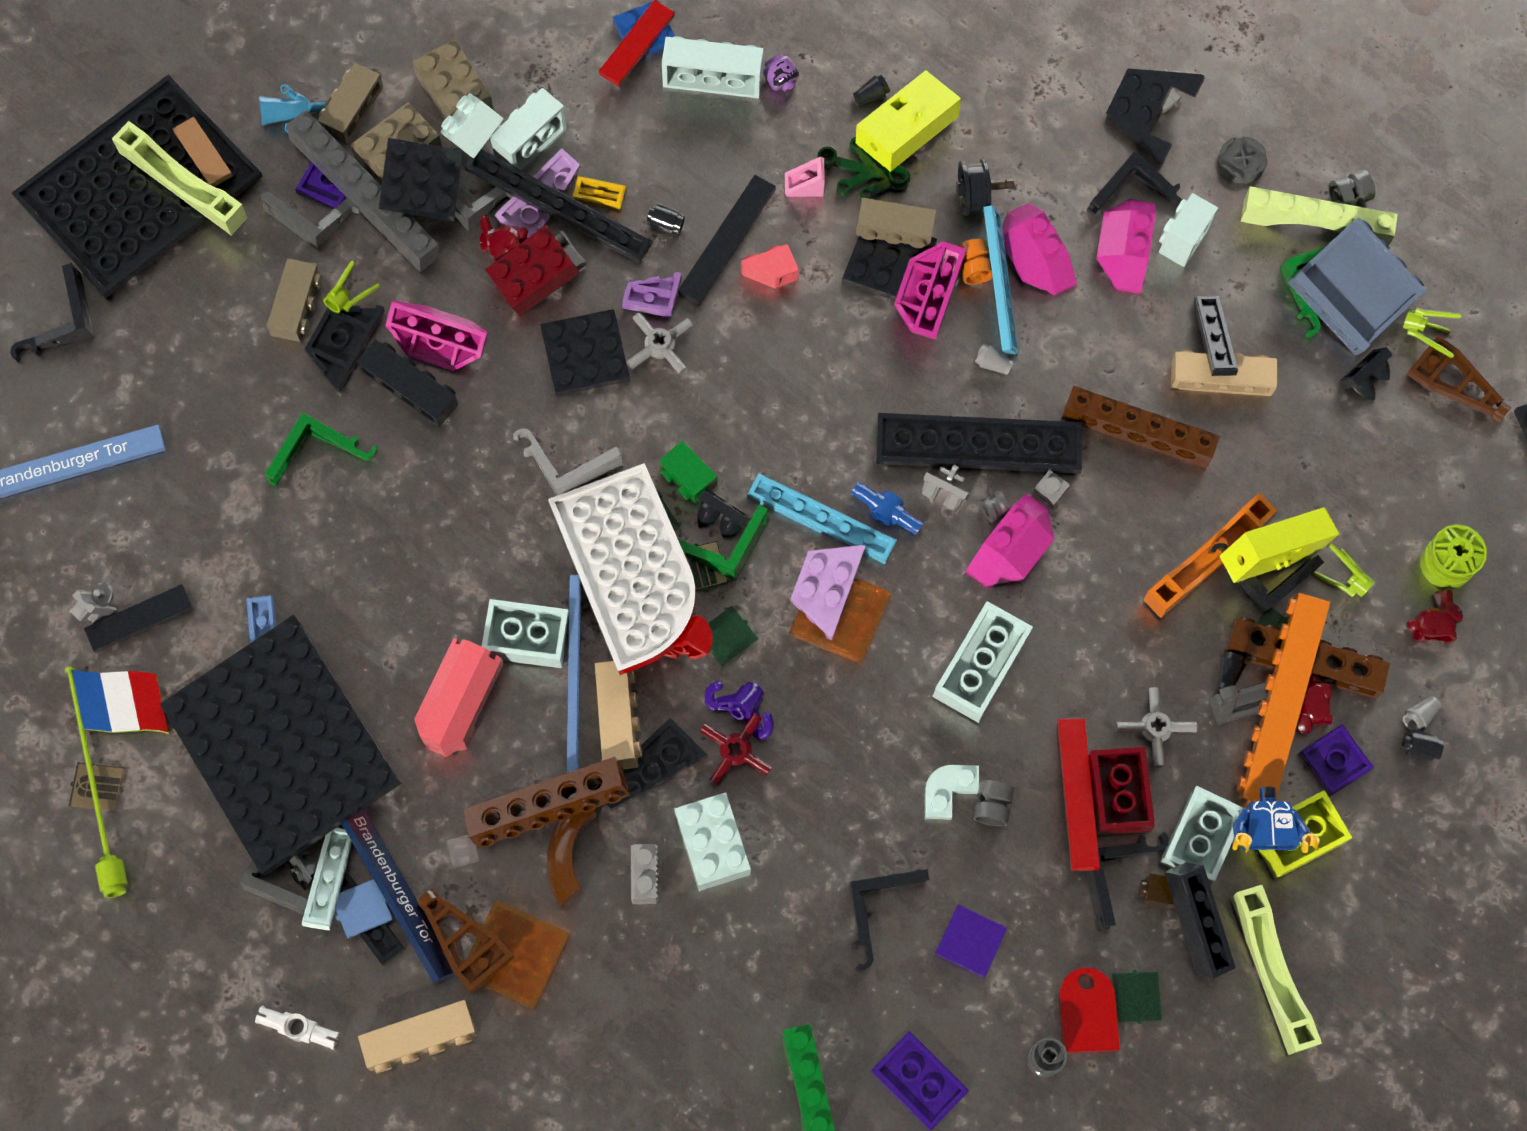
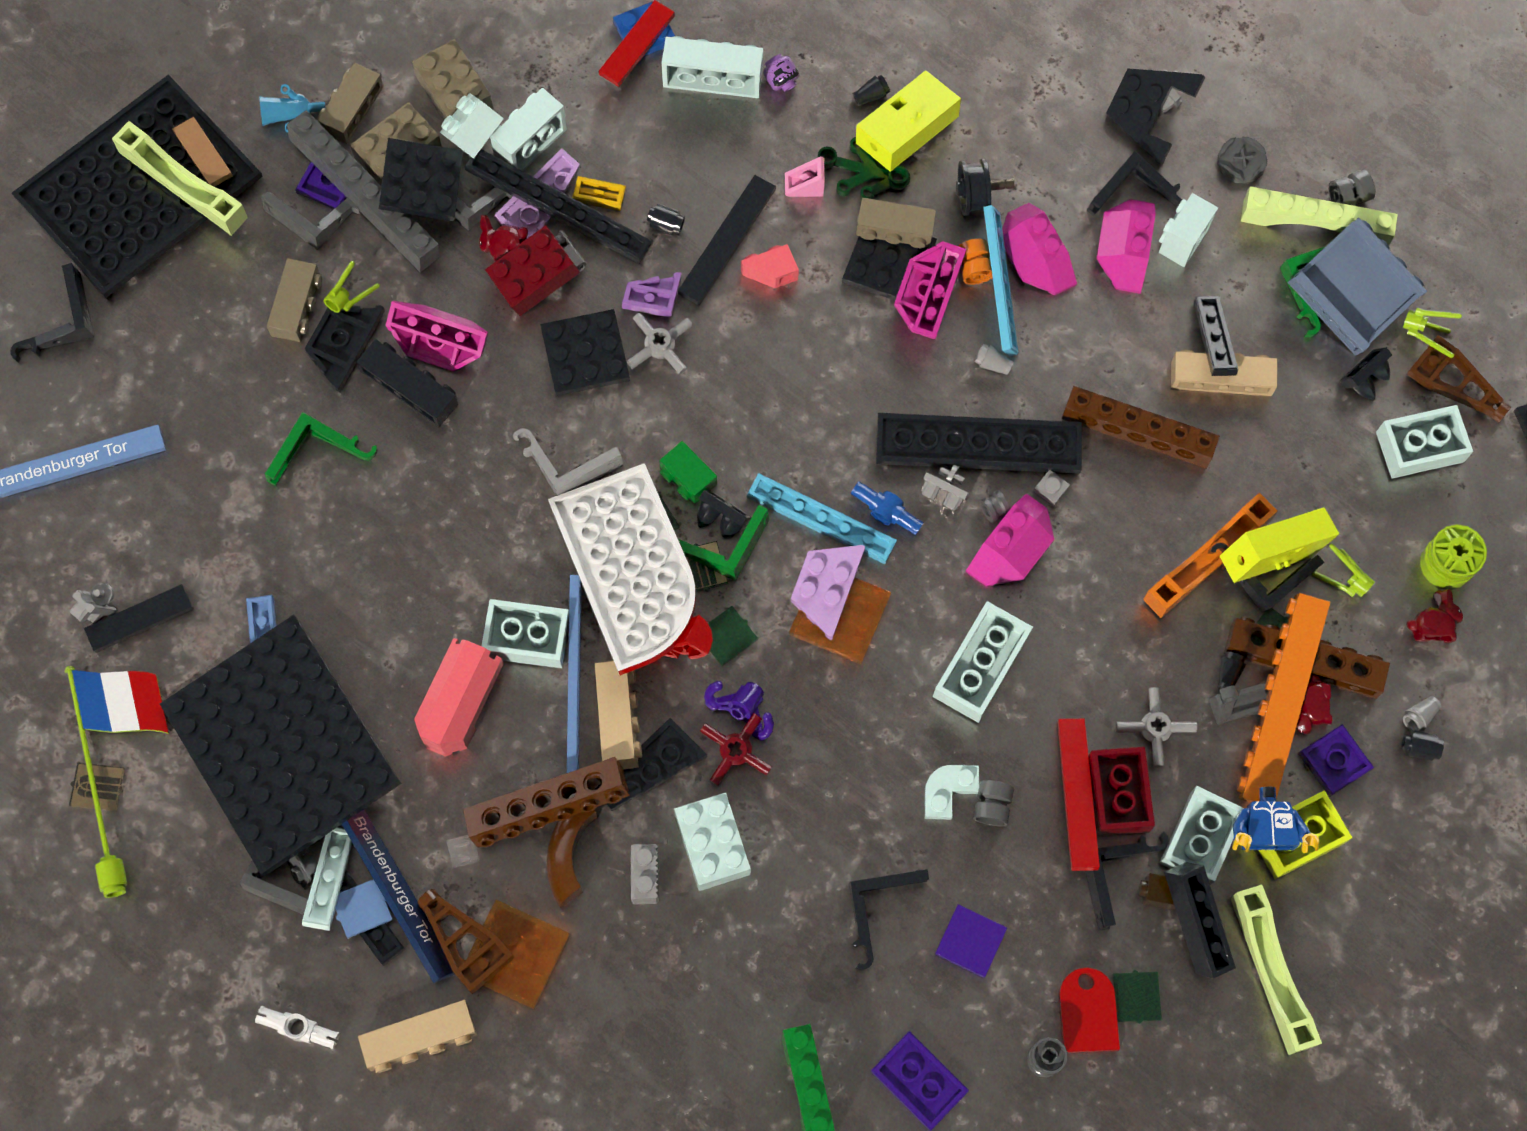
(1424, 441): none -> light aqua brick

